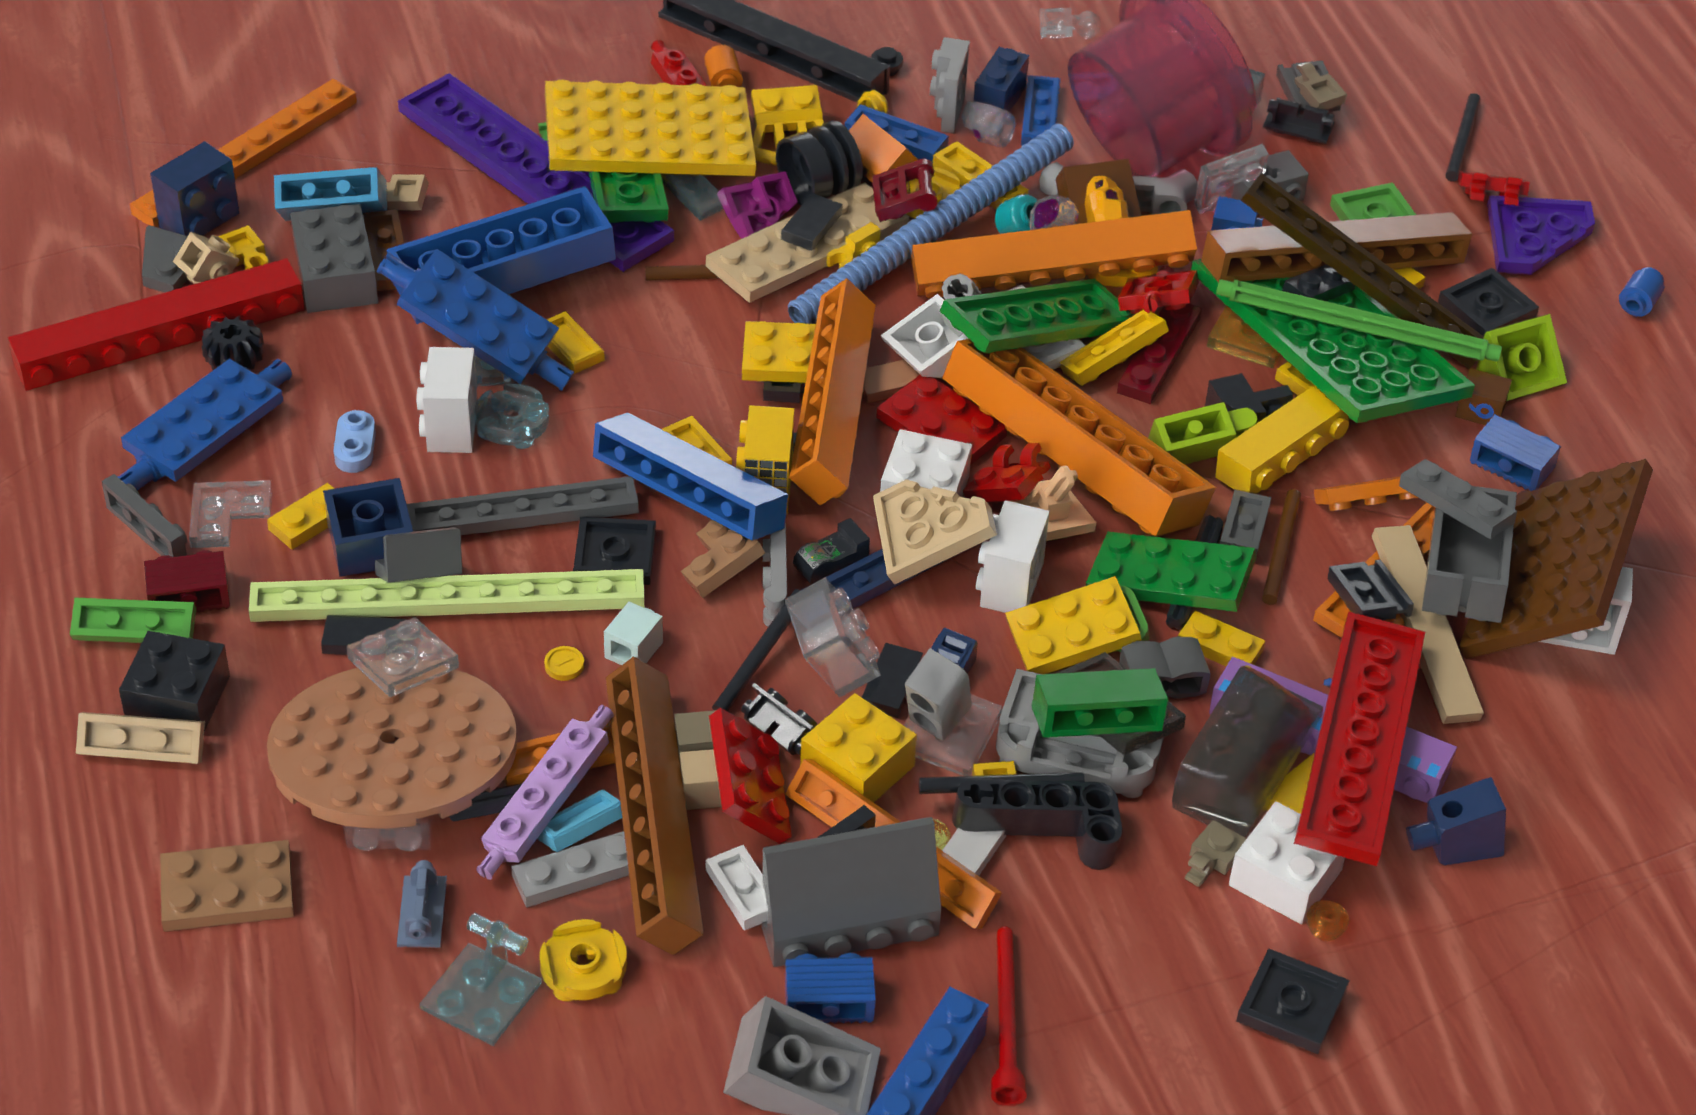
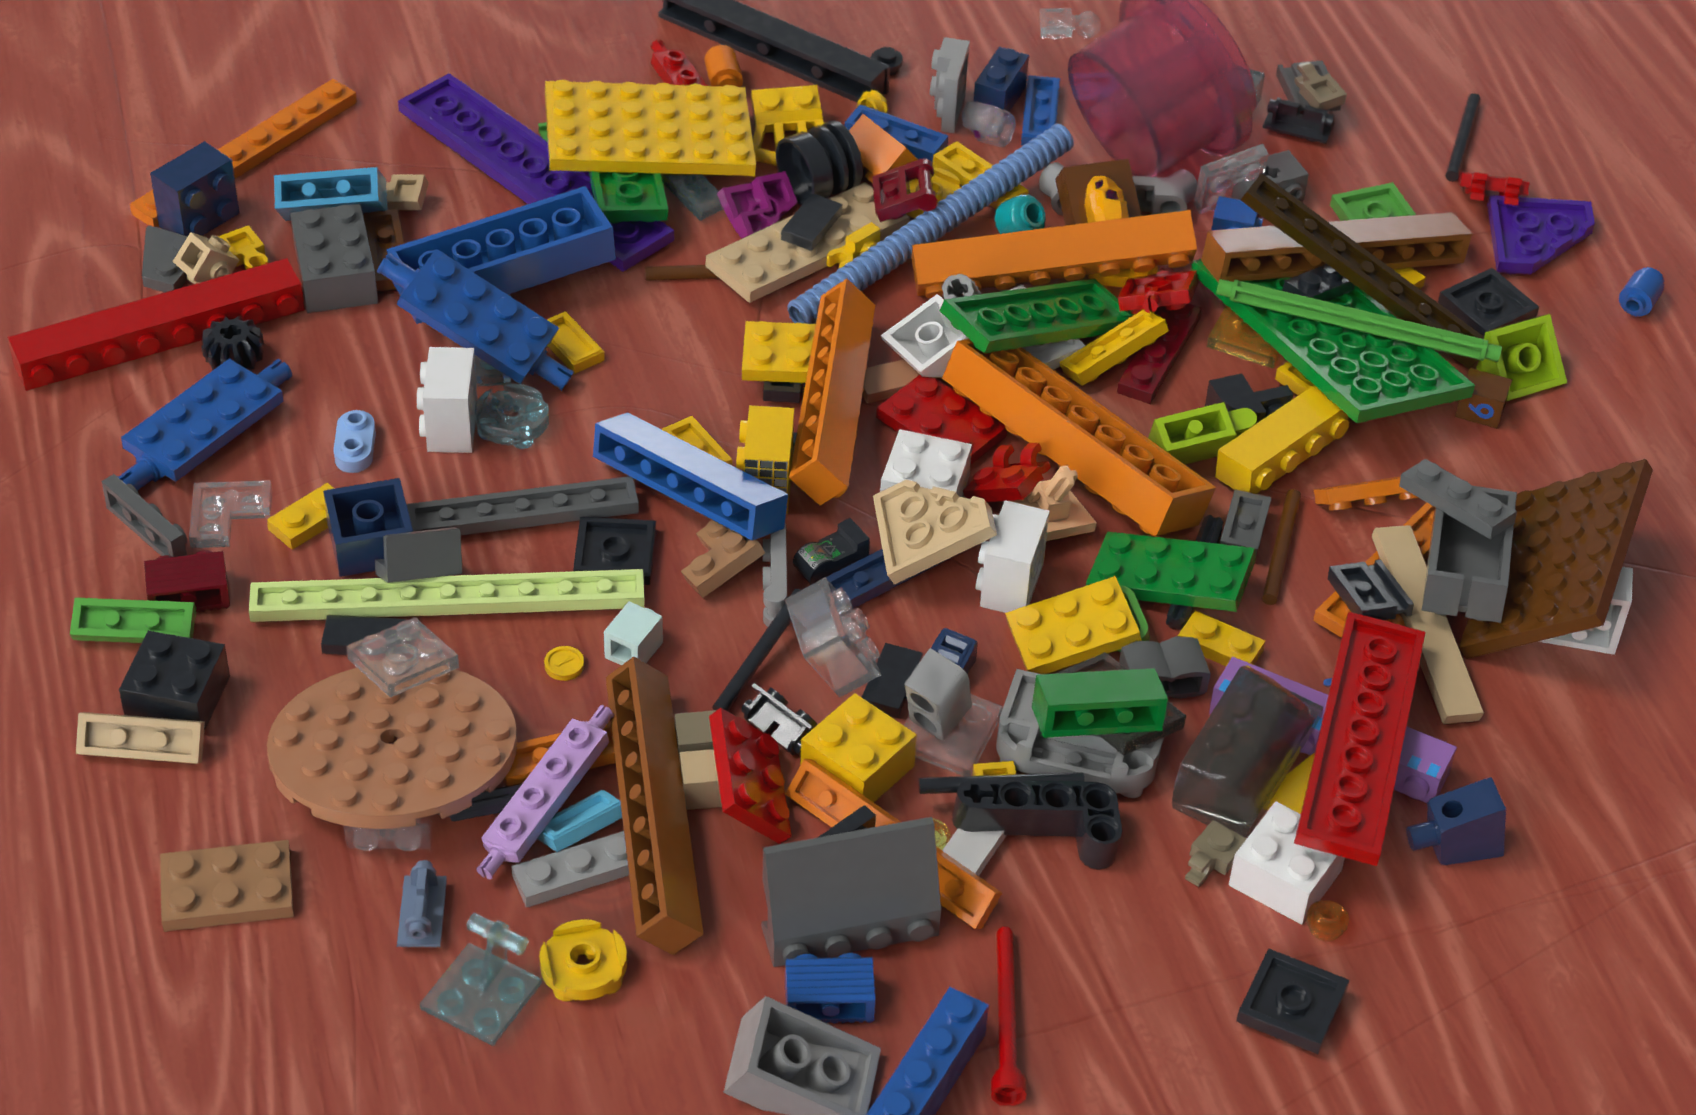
(740, 885): white plate -> none
(1053, 212): rock -> none
(1515, 453): brick -> none

